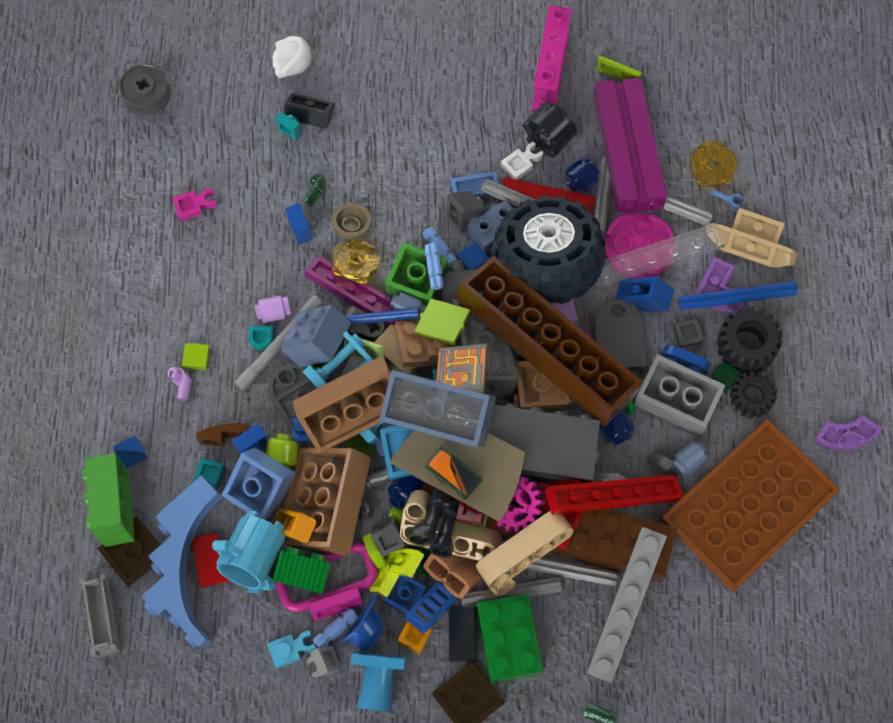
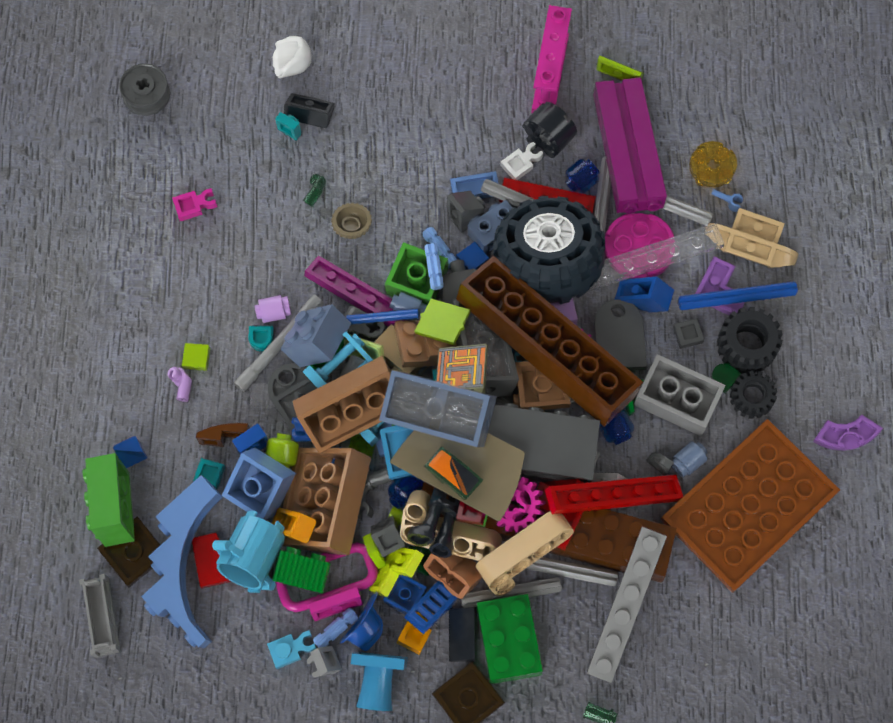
(298, 223): blue piece -> none
(356, 271): clear yellow plate -> none
(686, 359): blue plate -> none

